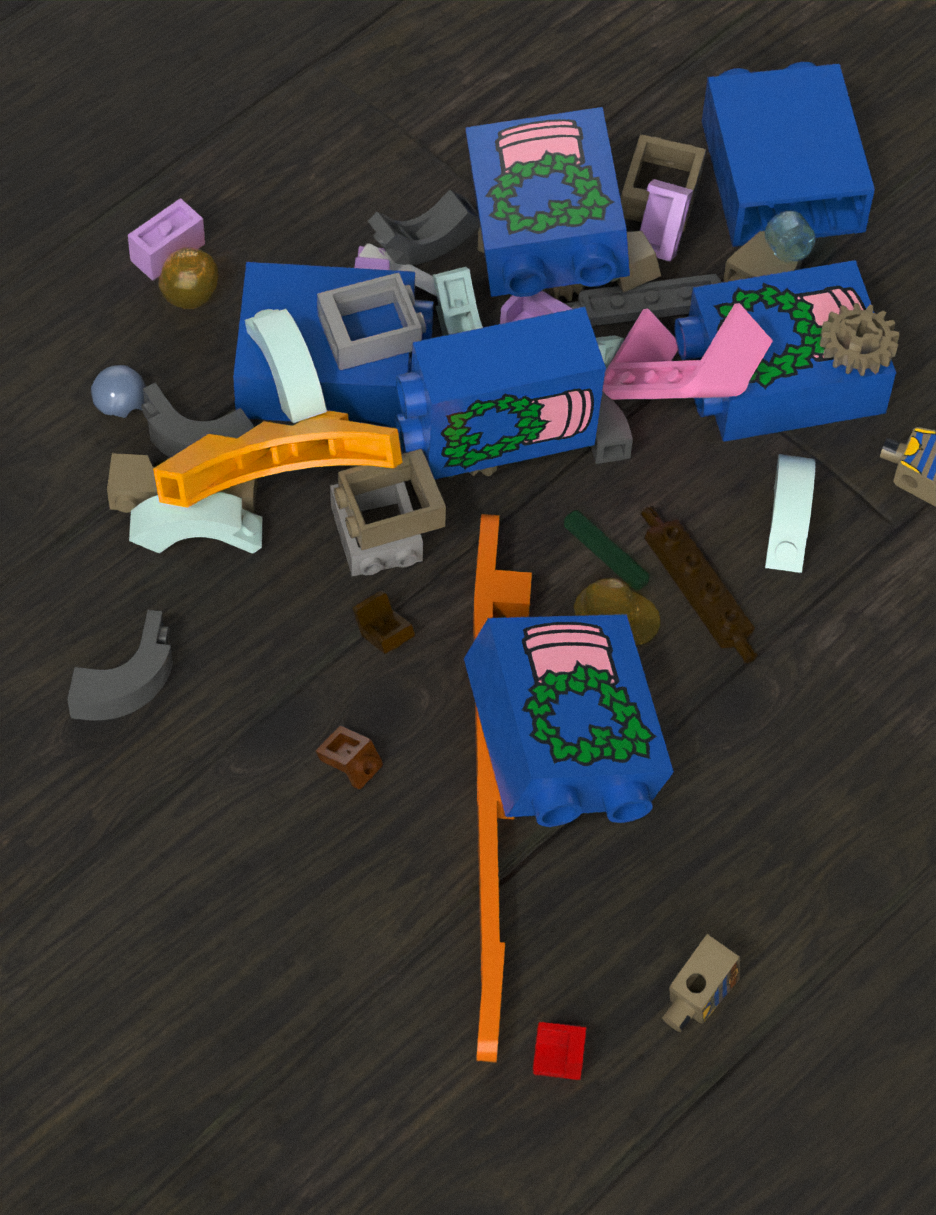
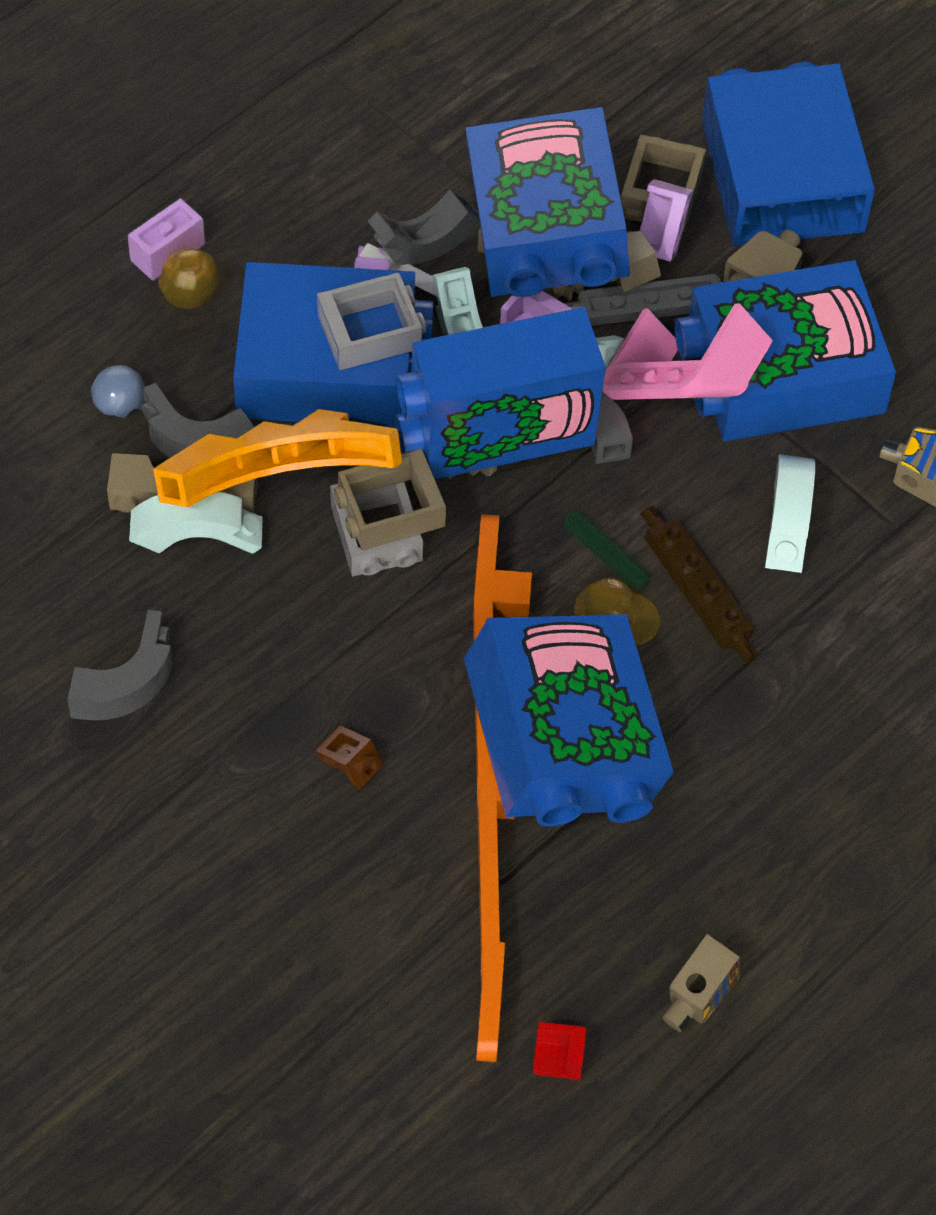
(289, 363): light aqua arch -> none
(381, 624): dark brown bracket -> none
(790, 236): clear light blue head -> none
(859, 339): dark tan gear -> none

